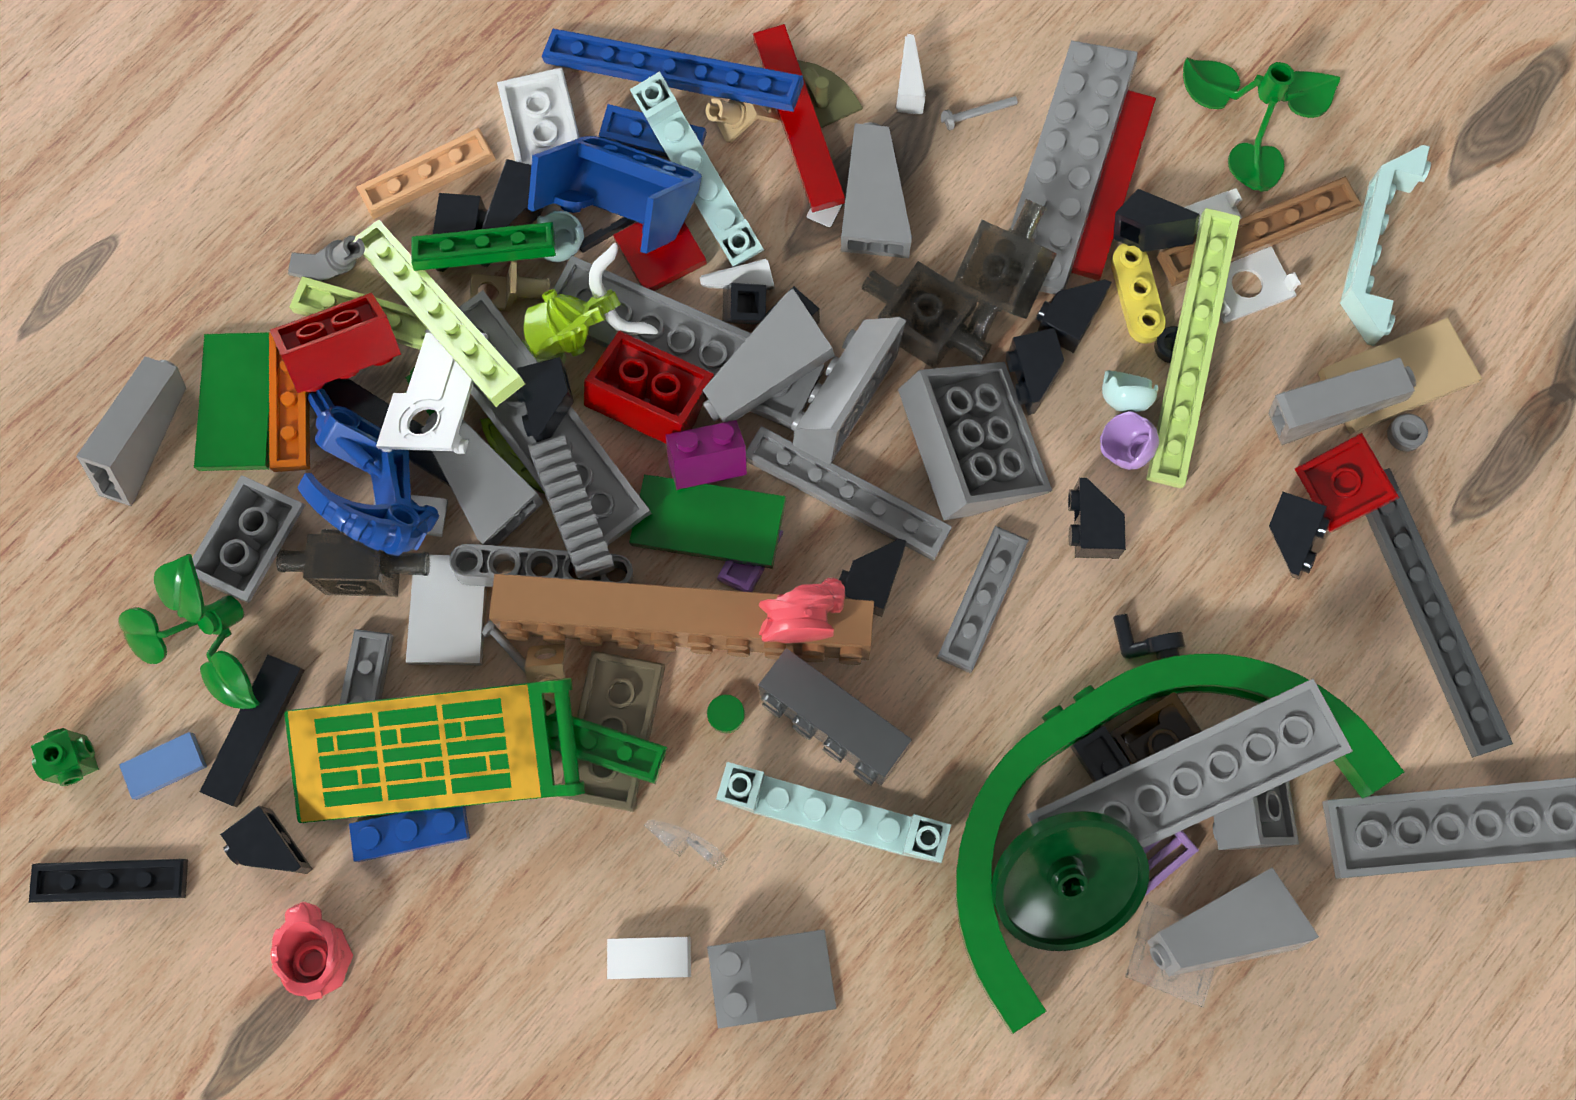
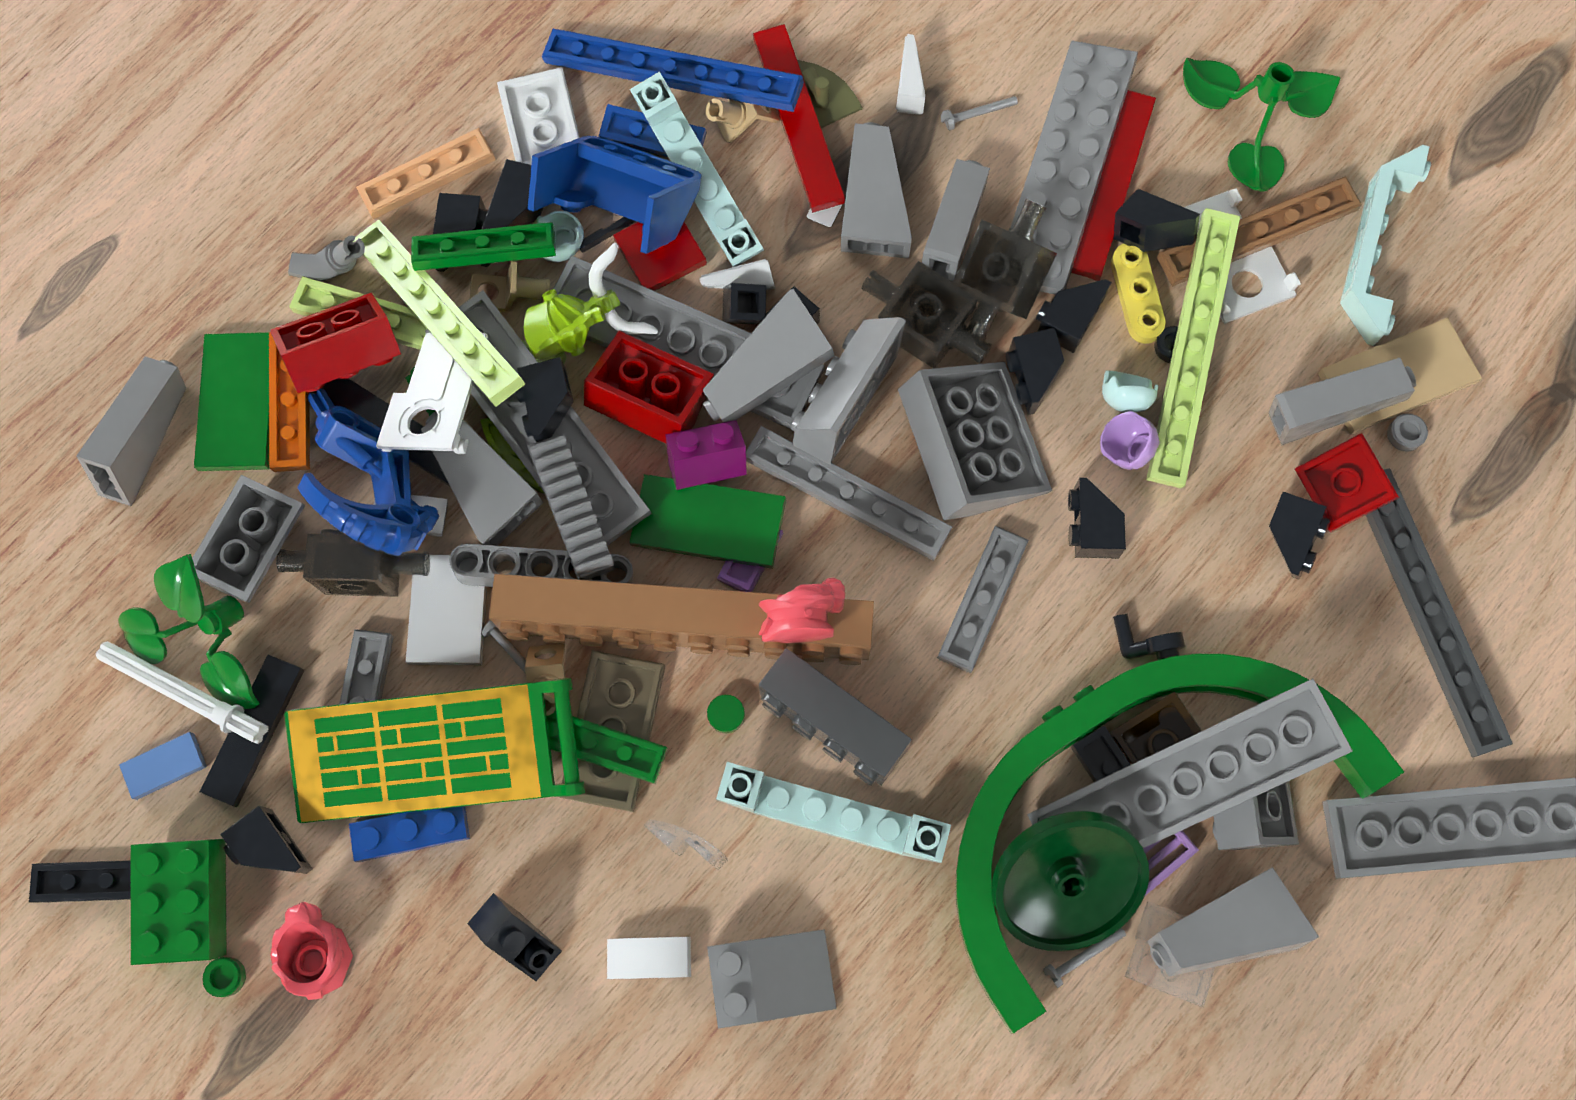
(63, 757): green brick -> none
(178, 901): none -> green brick
(223, 714): none -> white axle
(224, 977): none -> green tile
(513, 937): none -> black slope
(874, 575): black slope -> none
(955, 218): none -> light grey slope
(1084, 956): none -> light grey piece

